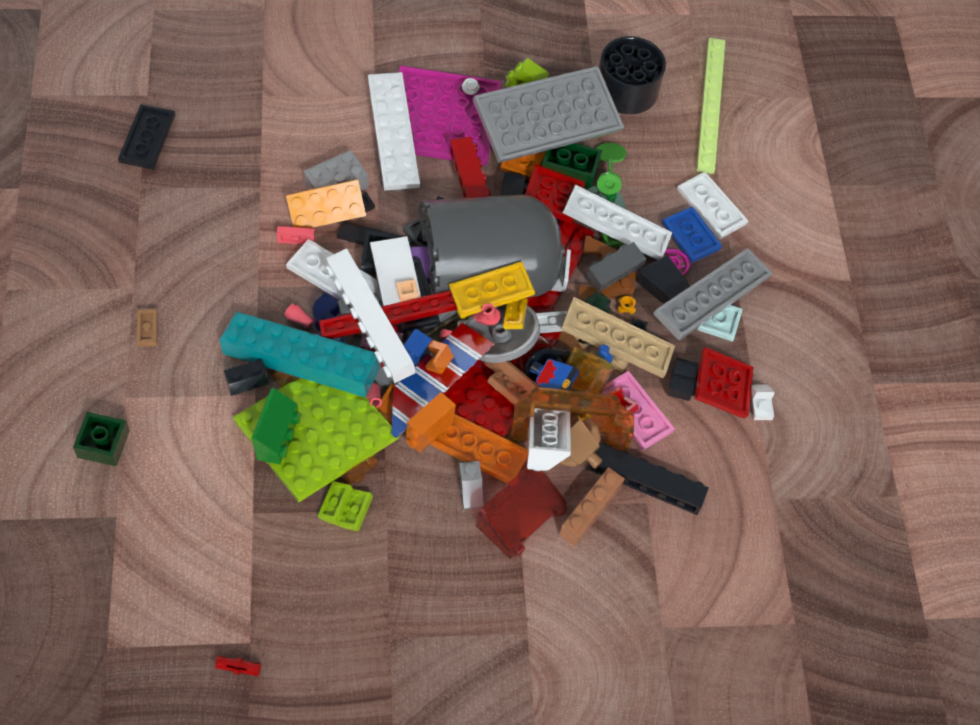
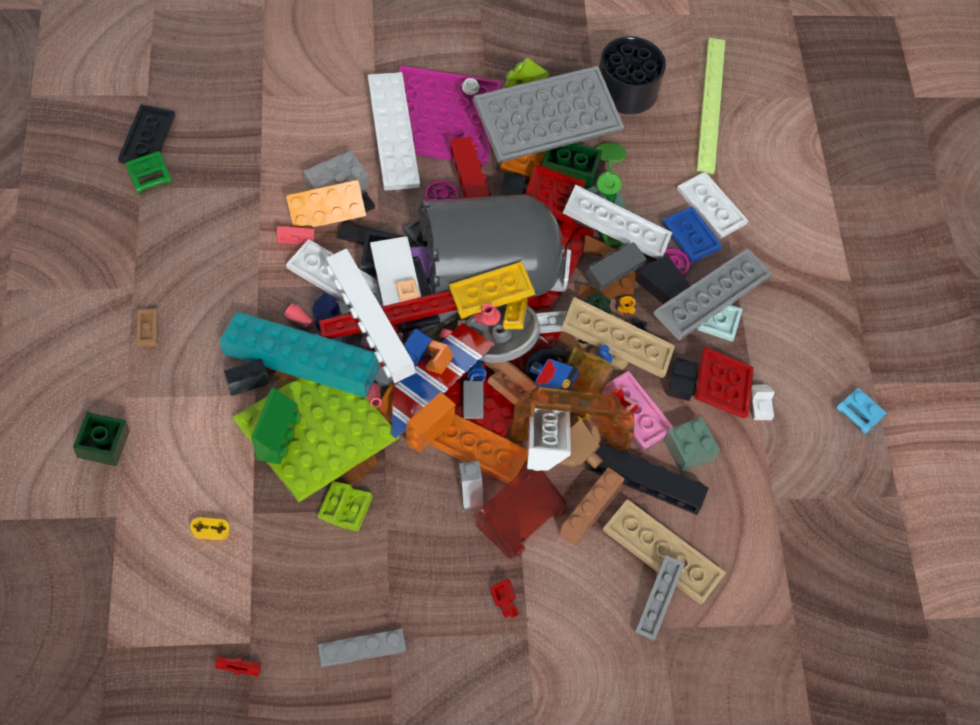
(147, 166): none -> green plate
(211, 525): none -> yellow beam
(361, 648): none -> light grey plate
(441, 191): none -> dark pink wheel
(472, 399): none -> light grey tile
(477, 372): none -> blue cone
(503, 596): none -> red plate
(653, 542): none -> tan plate
(660, 598): none -> light grey plate
(691, 444): none -> sand green brick
(864, 407): none -> medium azure plate

